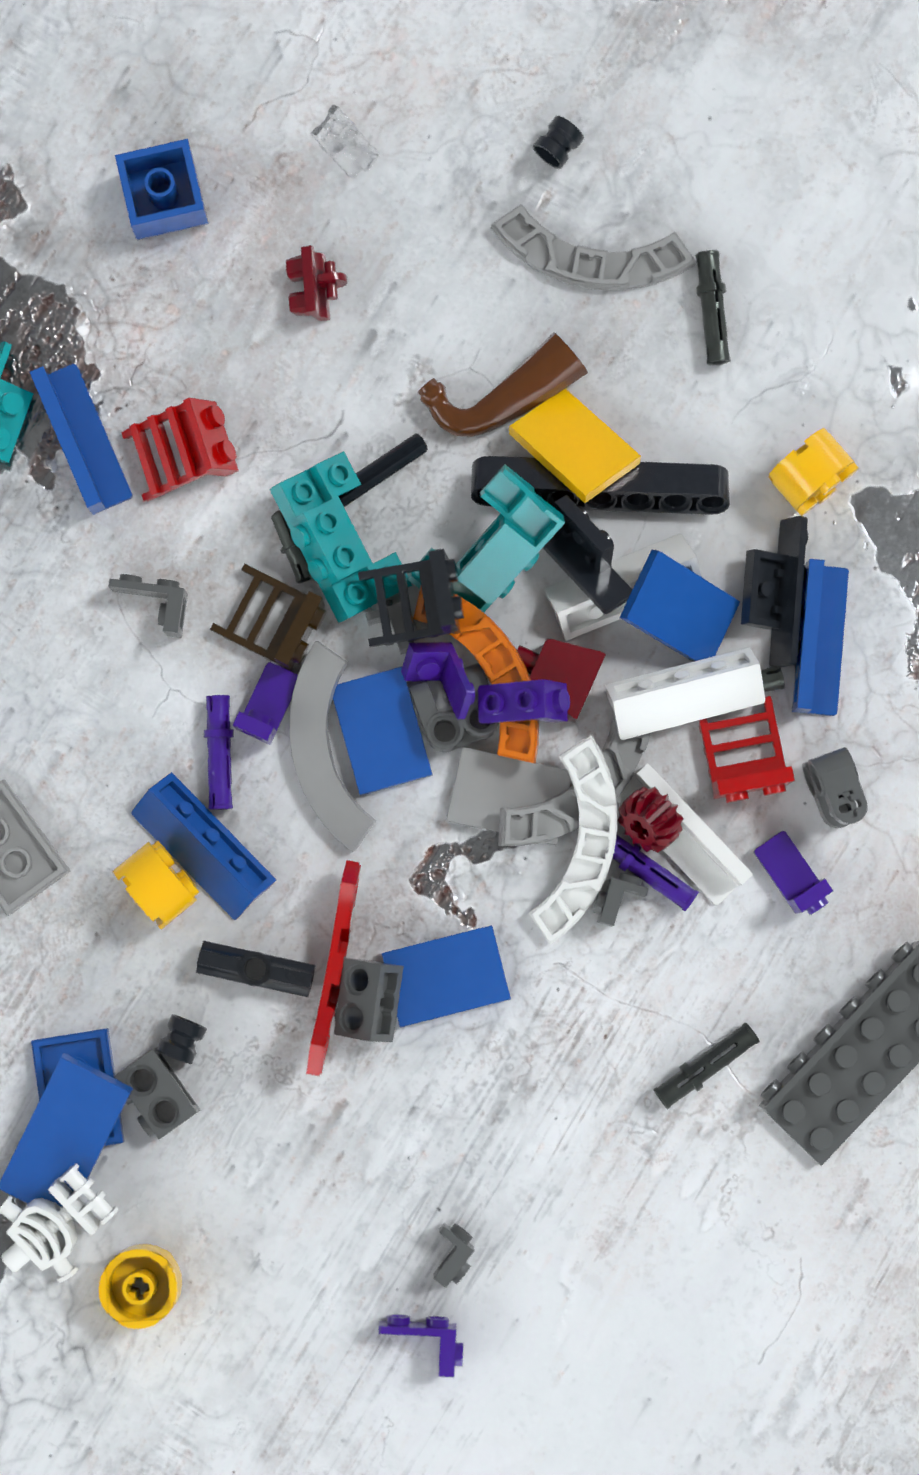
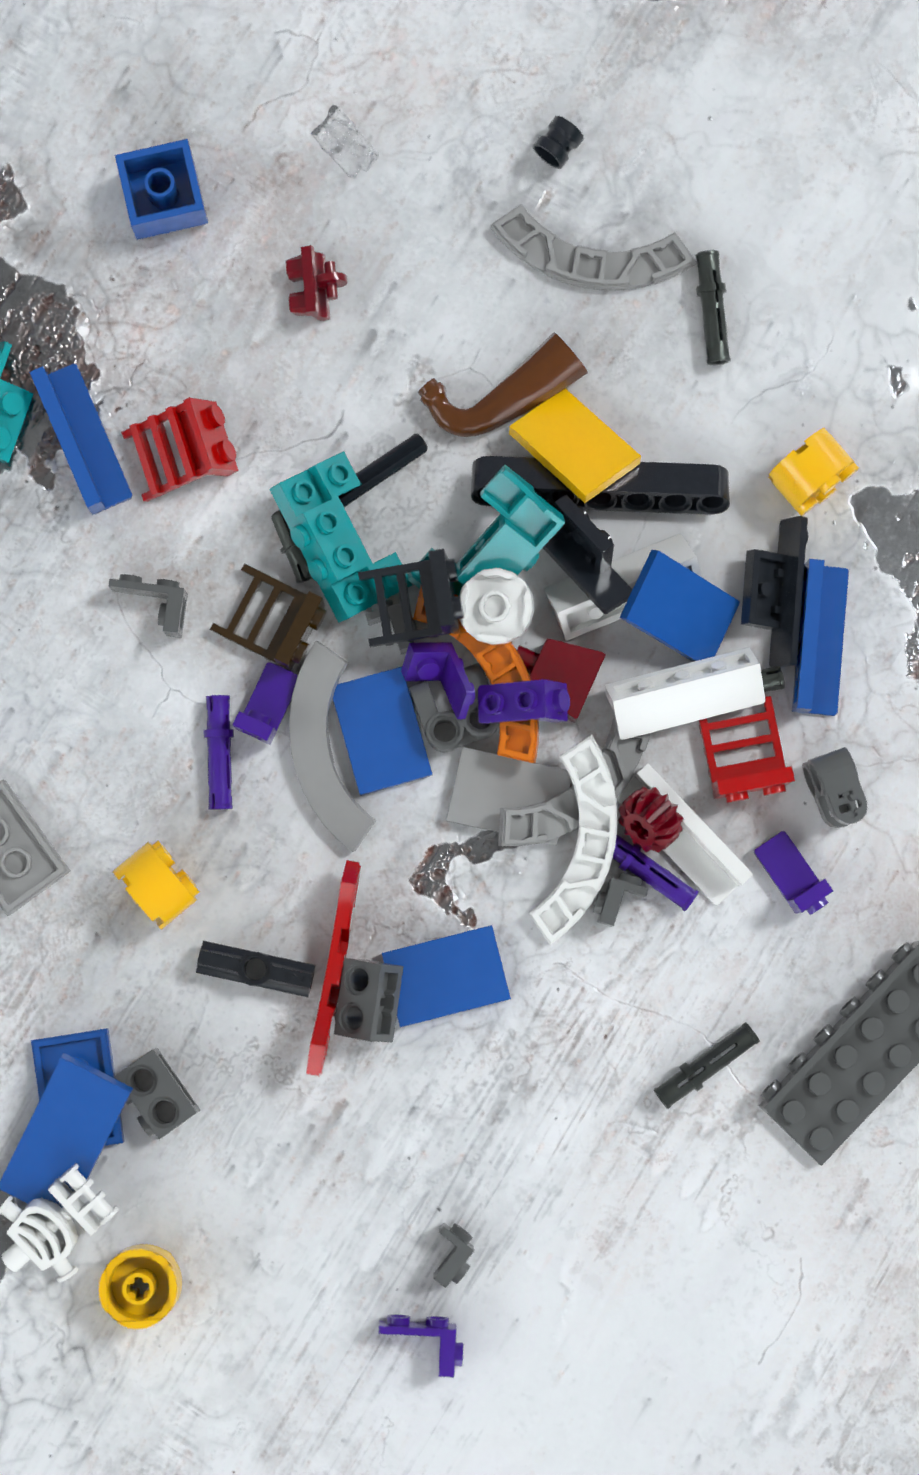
(181, 1040): black wheel -> none
(202, 845): blue panel -> none
(496, 606): none -> white tile

